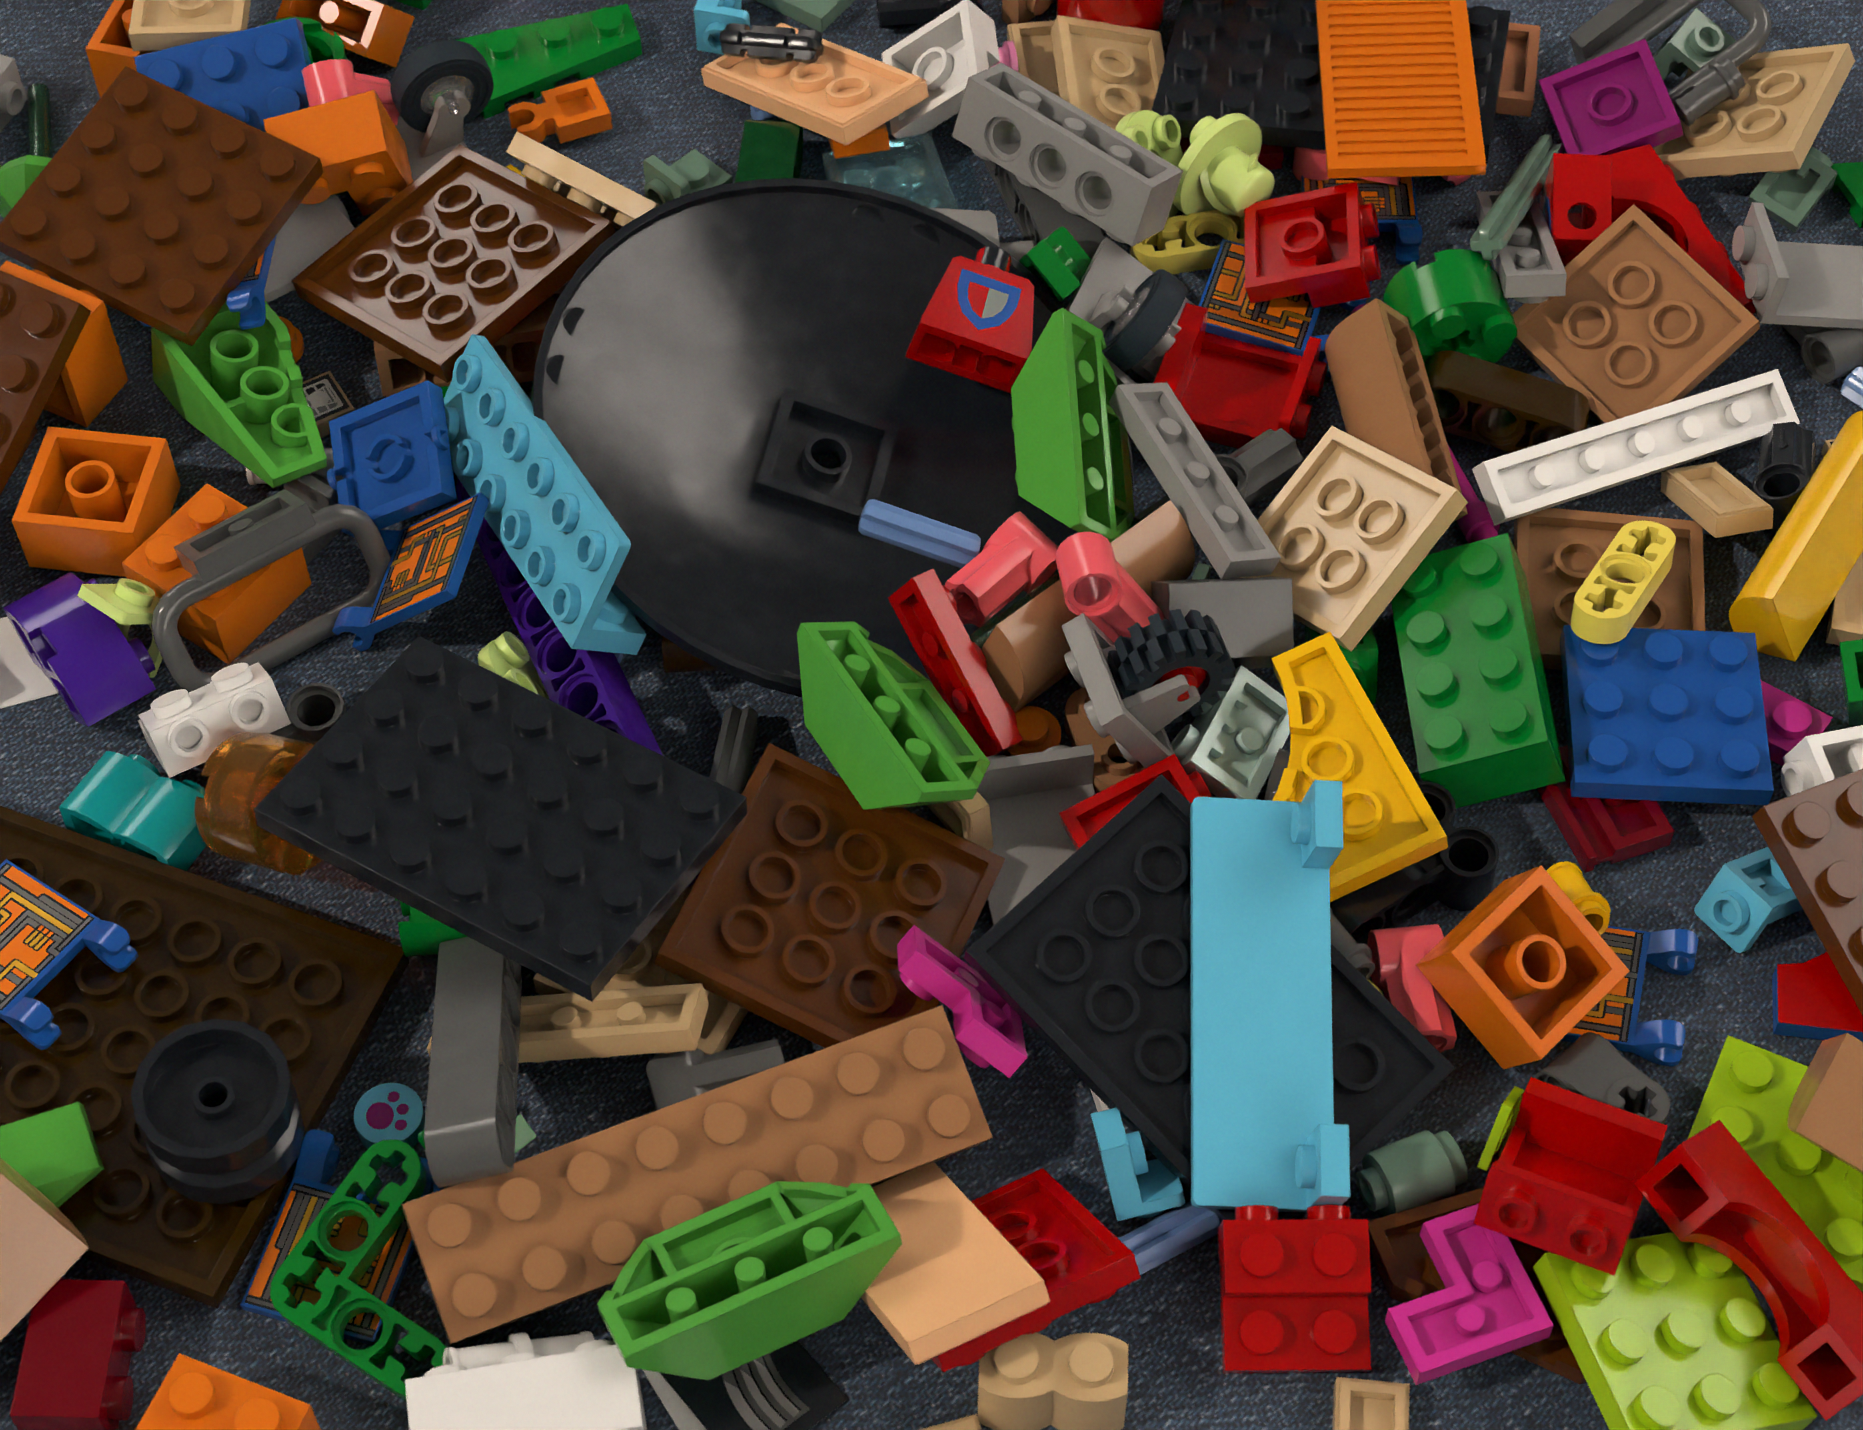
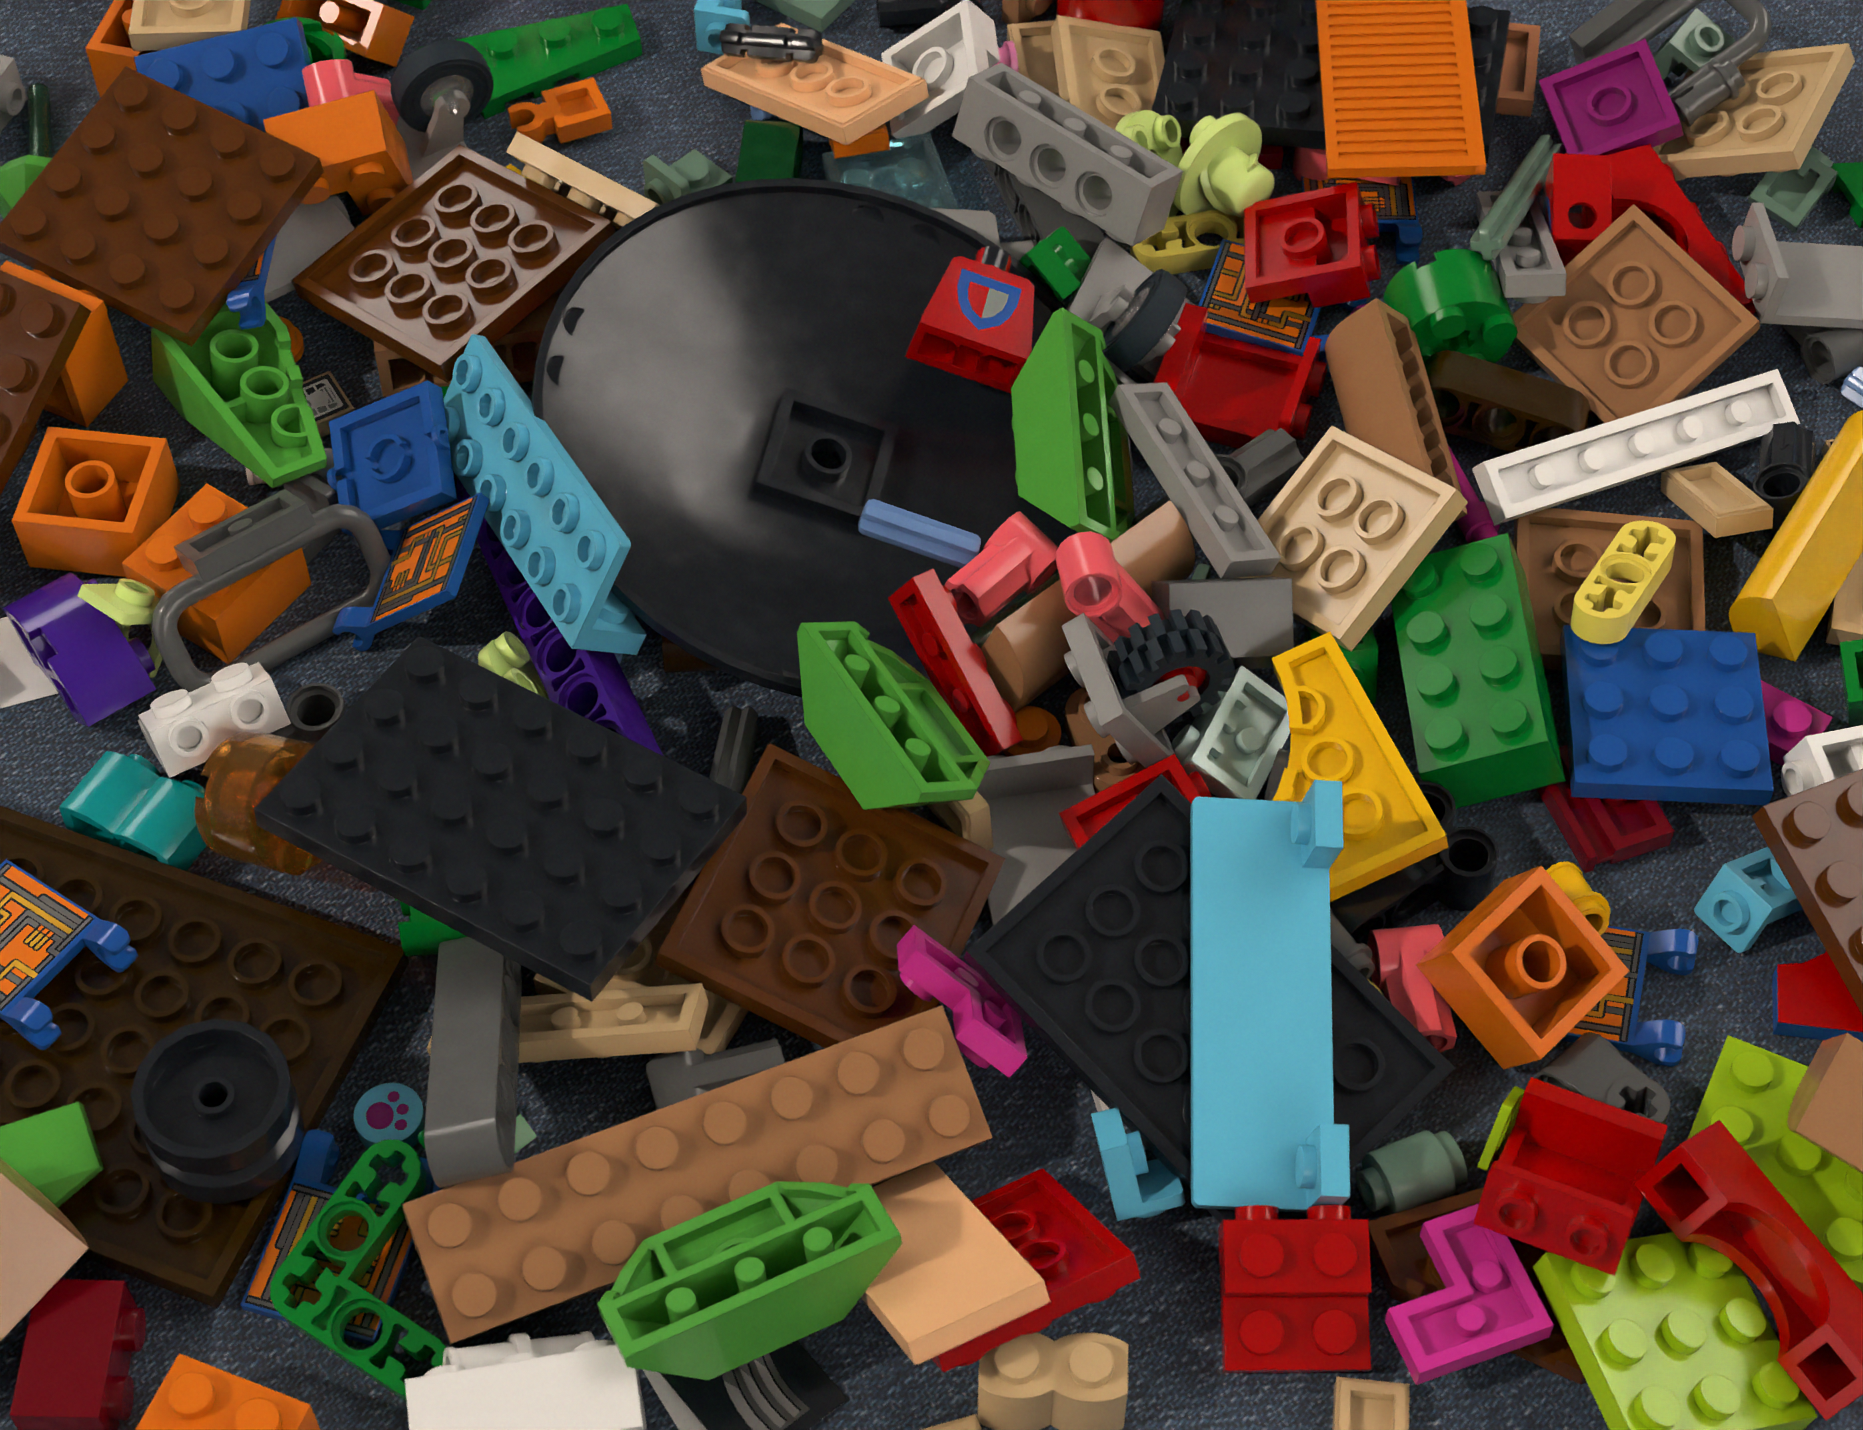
(1170, 1235): medium blue axle -> none

